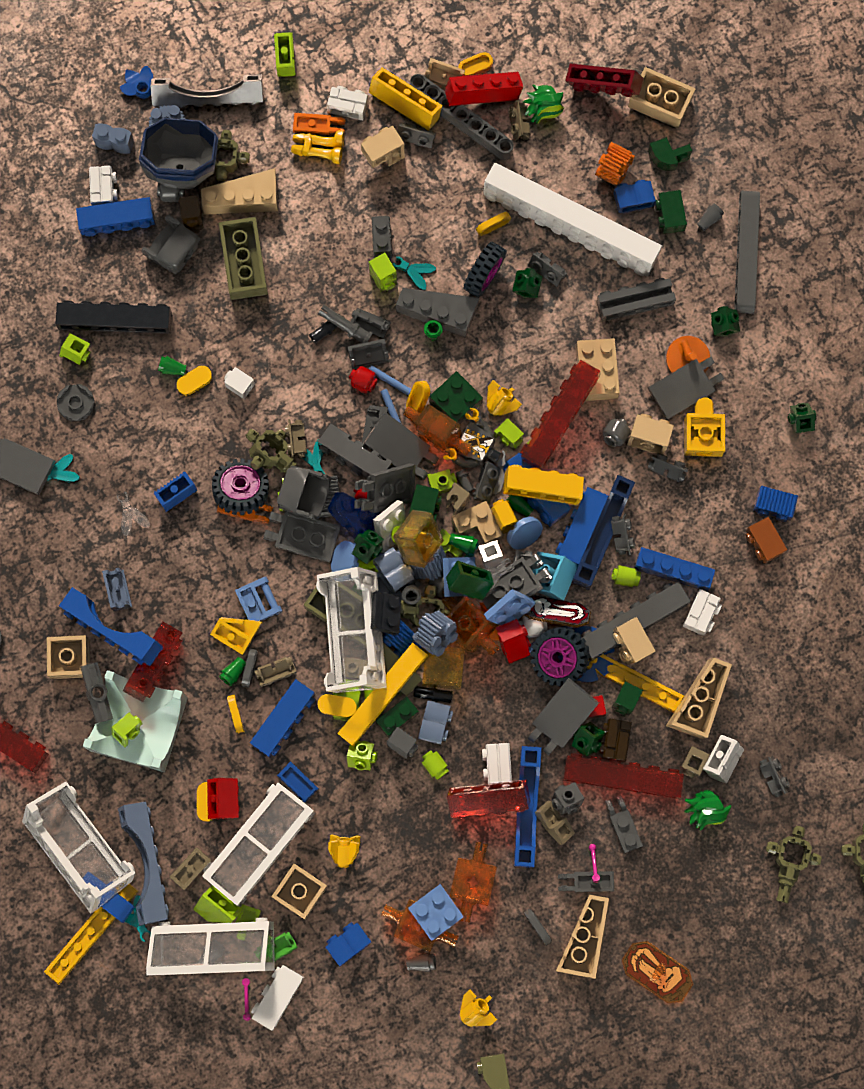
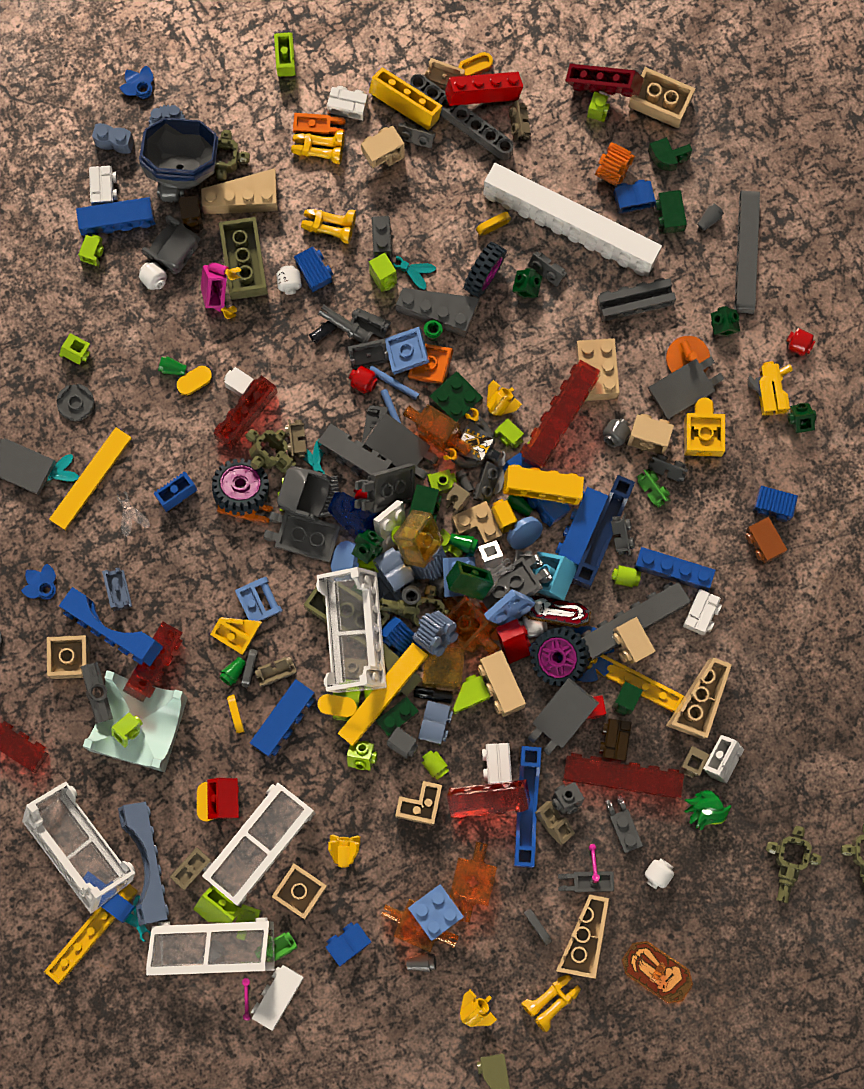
(38, 581): none -> blue plate
(90, 478): none -> yellow tile
(91, 250): none -> lime brick
(113, 318): black brick -> none
(152, 275): none -> white head
(214, 287): none -> dark pink torso
(245, 412): none -> clear red brick
(246, 91): flat silver arch -> none
(288, 279): none -> white head
(298, 782): blue tile -> none
(313, 268): none -> blue brick
(319, 217): none -> yellow piece
(386, 613): black plate -> none
(406, 350): none -> medium blue plate
(418, 396): yellow tile -> none
(421, 810): none -> tan brick
(437, 369): none -> orange plate
(471, 693): none -> lime slope
(501, 684): none -> tan brick
(544, 103): green hair -> none
(544, 1019): none -> yellow piece
(588, 739): dark green brick -> none
(598, 107): none -> lime brick
(658, 493): none -> bright green hinge
(659, 873): none -> white head
(770, 388): none -> yellow piece
(773, 769): dark grey hinge -> none
(800, 342): none -> red head

